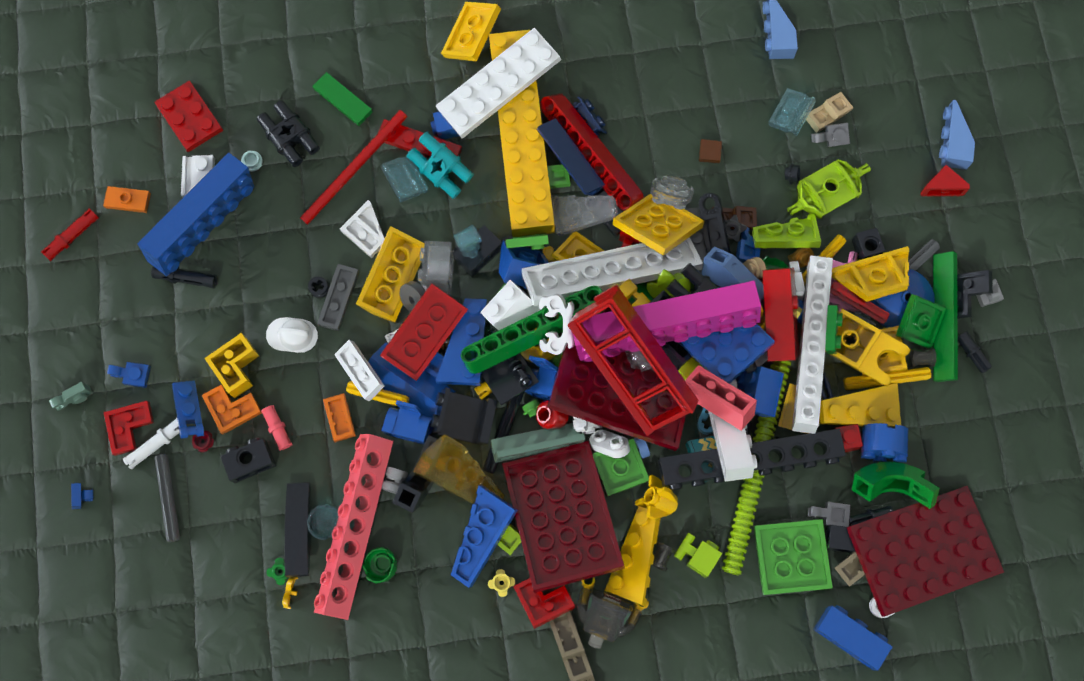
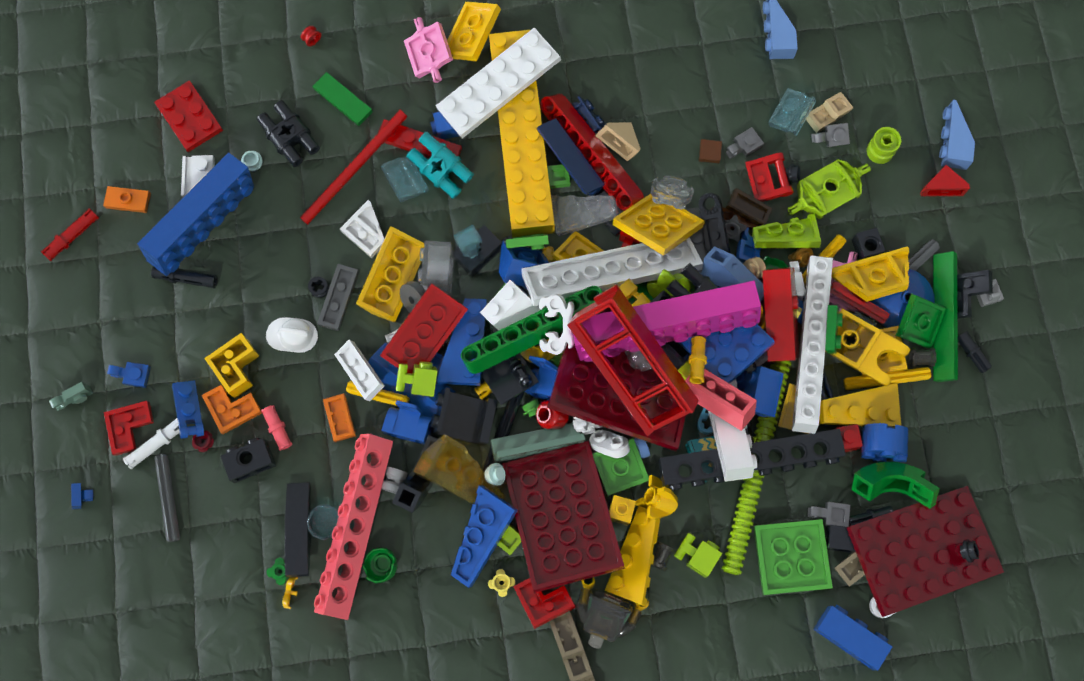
(310, 35): none -> red bush
(422, 380): none -> lime brick
(428, 50): none -> bright pink plate
(495, 474): none -> light aqua plate
(620, 138): none -> tan slope
(621, 509): none -> yellow brick
(697, 360): none -> yellow pin
(746, 143): none -> flat silver plate
(748, 207): none -> dark brown tile
(761, 178): none -> red plate
(883, 145): none -> lime wheel
(969, 550): none -> black plate

